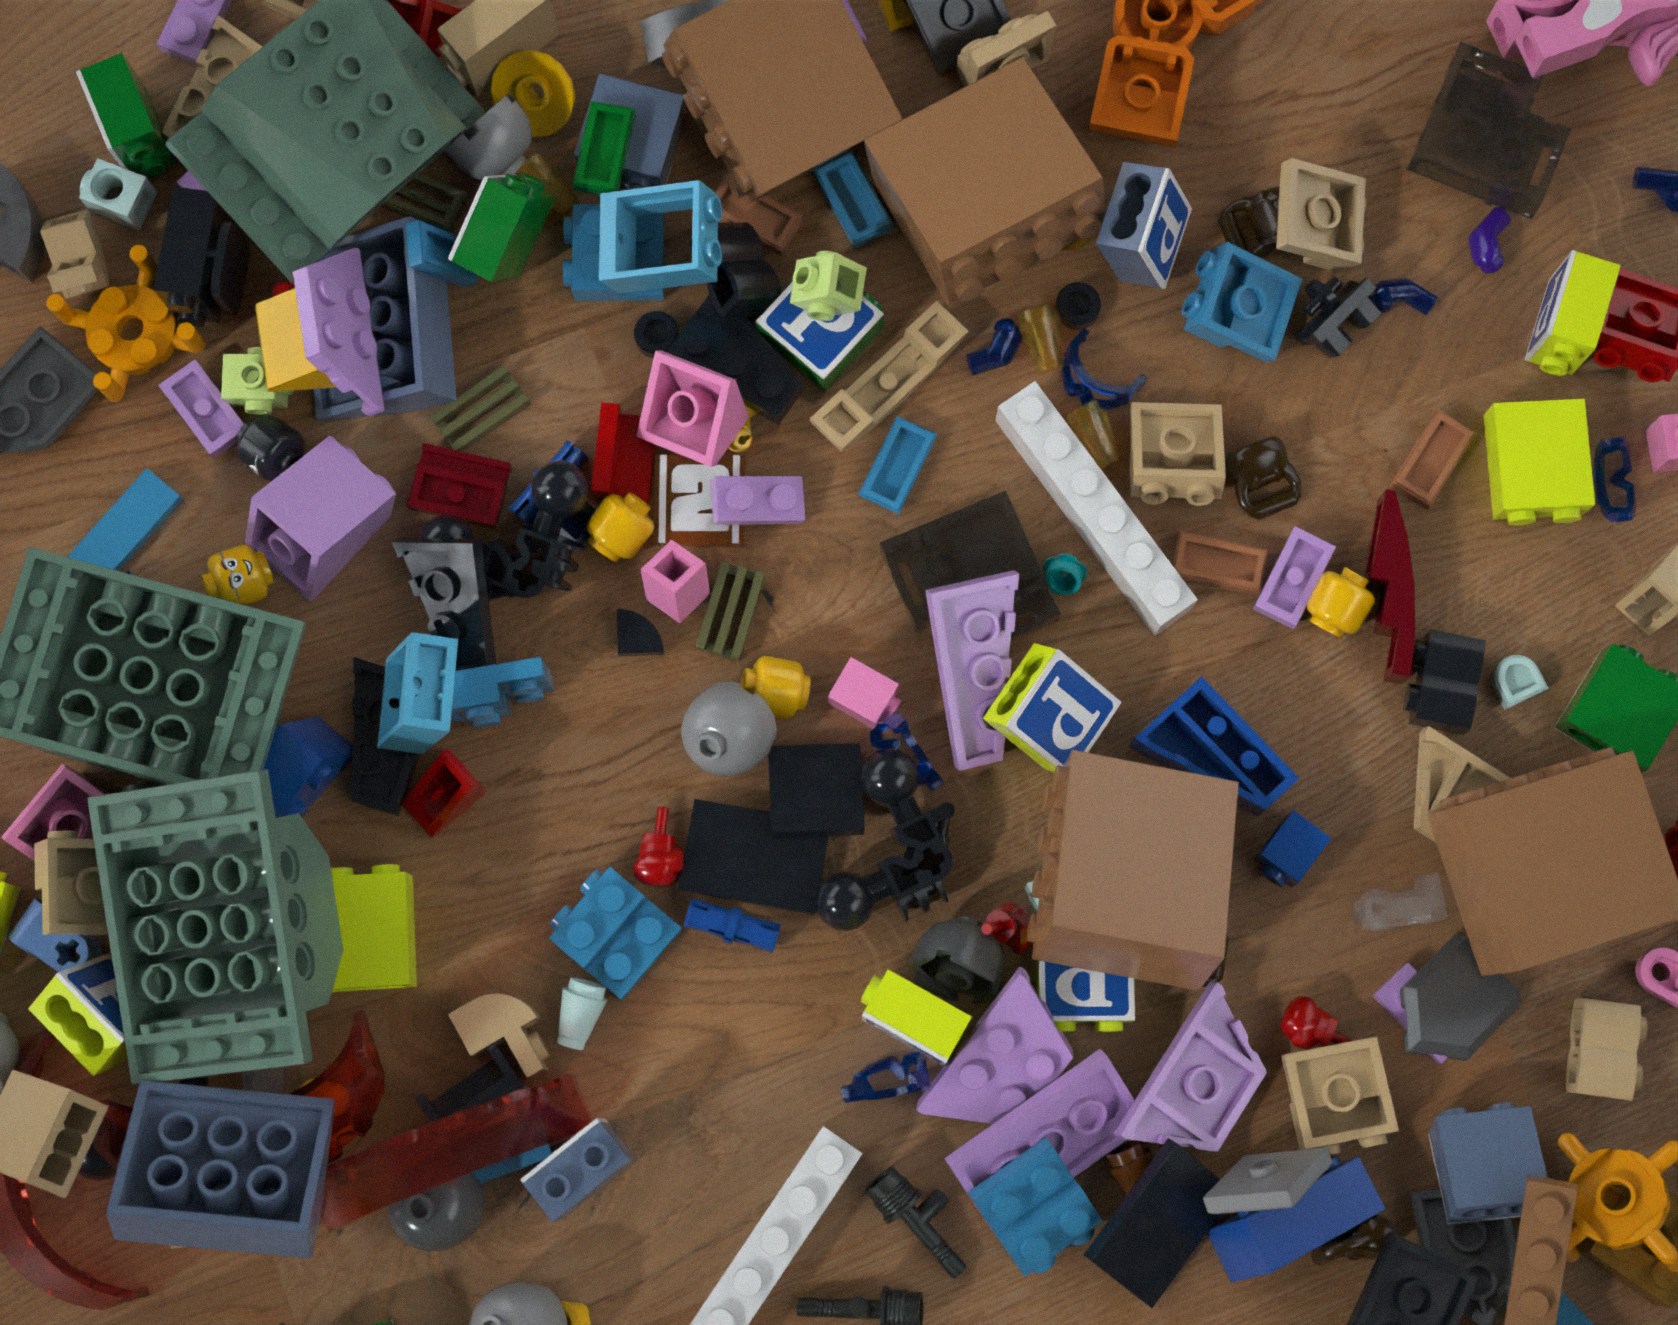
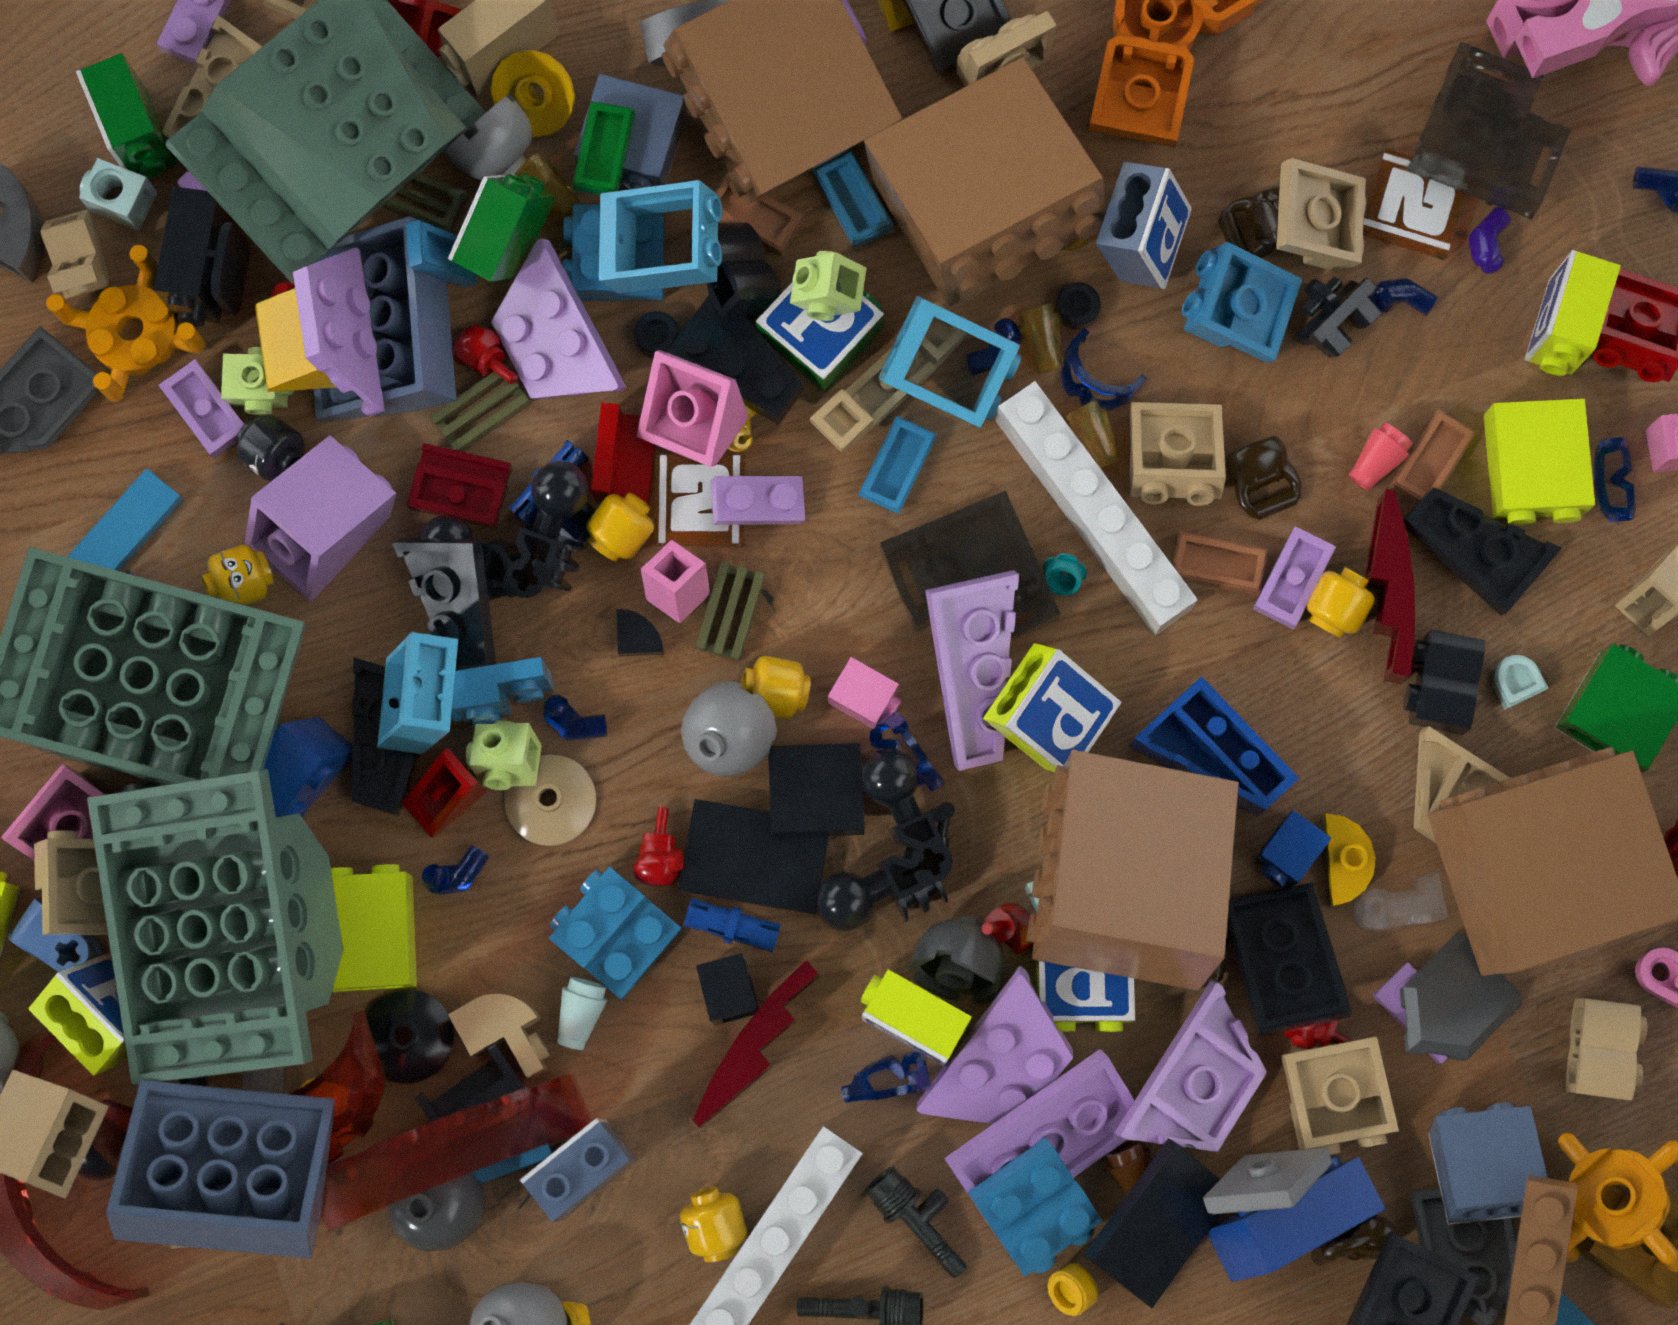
(430, 1040): none -> black dish
(455, 877): none -> clear blue arm
(480, 352): none -> red piece
(504, 755): none -> yellowish green brick
(552, 333): none -> lavender wing
(567, 816): none -> tan dish
(569, 723): none -> clear blue arm
(713, 1224): none -> yellow head
(727, 989): none -> black panel
(744, 1059): none -> dark red slope
(909, 341): none -> medium azure window
(1072, 1289): none -> yellow tile
(1286, 960): none -> black tile
(1348, 859): none -> yellow plate
(1381, 454): none -> coral cone
(1411, 208): none -> tile
(1483, 553): none -> black wing

